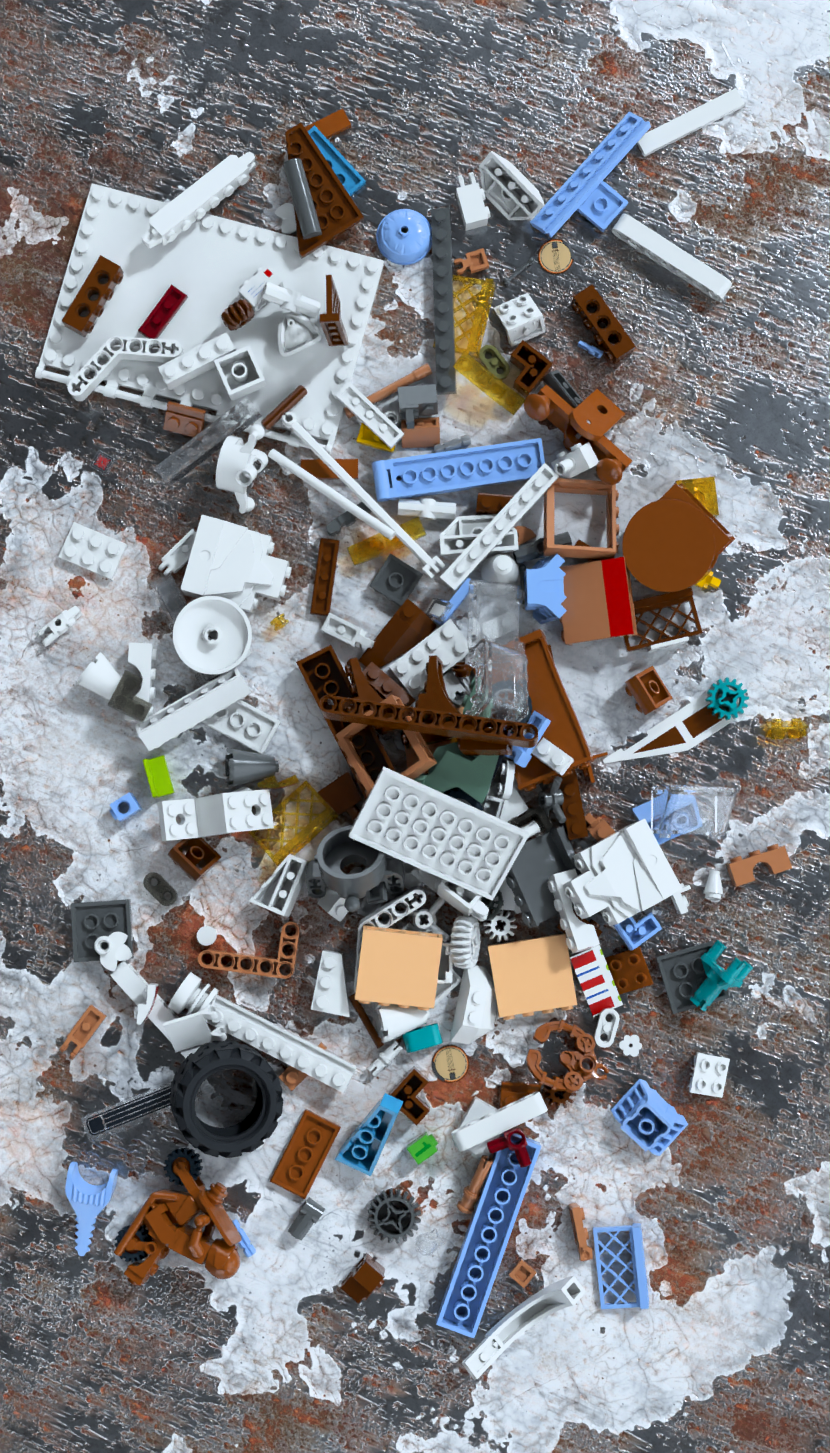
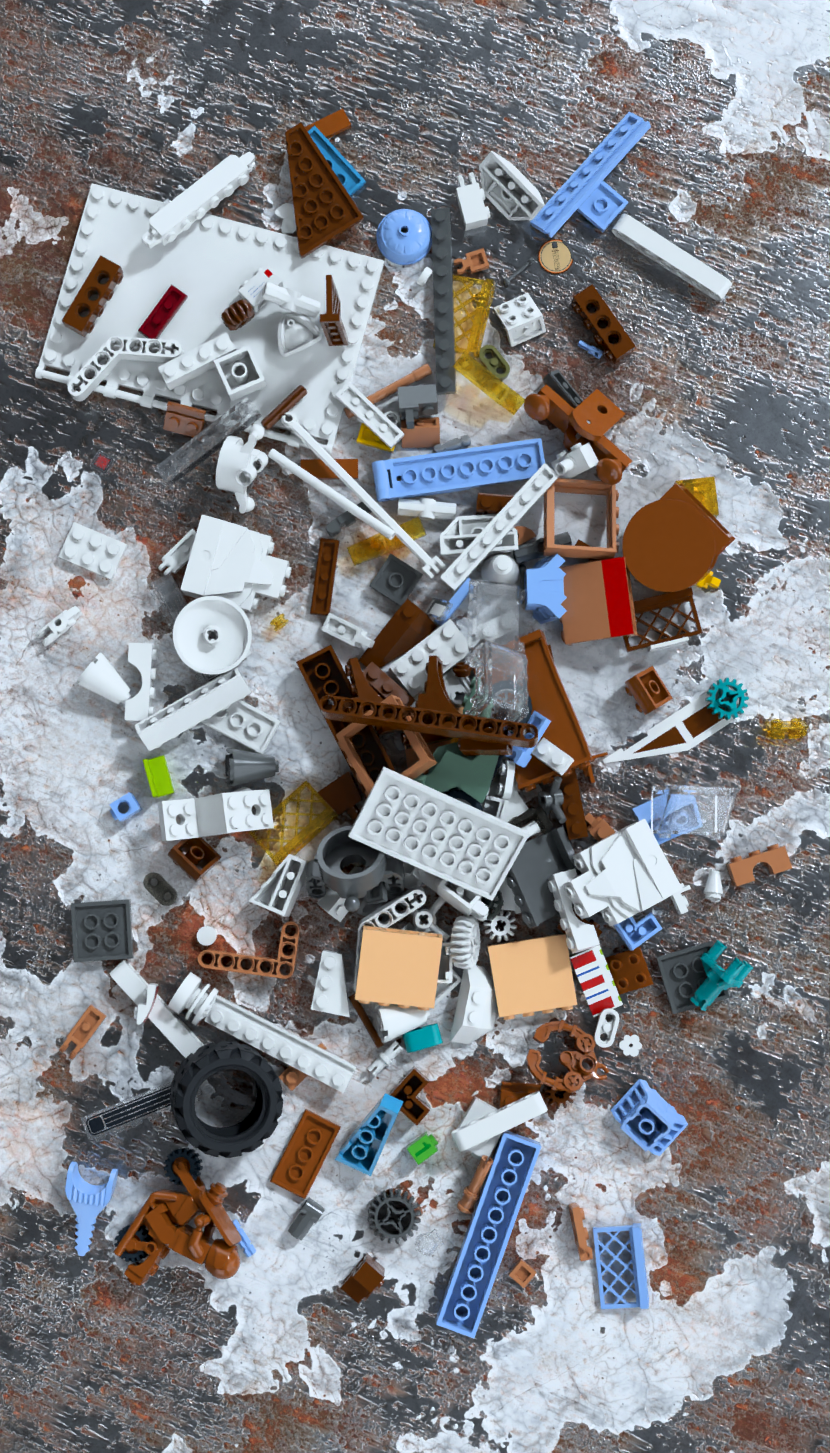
(115, 952): white plate -> none
(125, 699): clear smoke plate -> none
(194, 1030): white flag -> none
(272, 782): clear yellow slope -> none
(302, 198): dark grey brick -> none
(424, 276): none -> white tile
(450, 1063): tan sticker -> none
(518, 1147): dark red axle -> none
(533, 367): reddish brown brick -> none
(535, 1308): white arch -> none
(690, 122): white tile -> none
(708, 1075): white hinge -> none

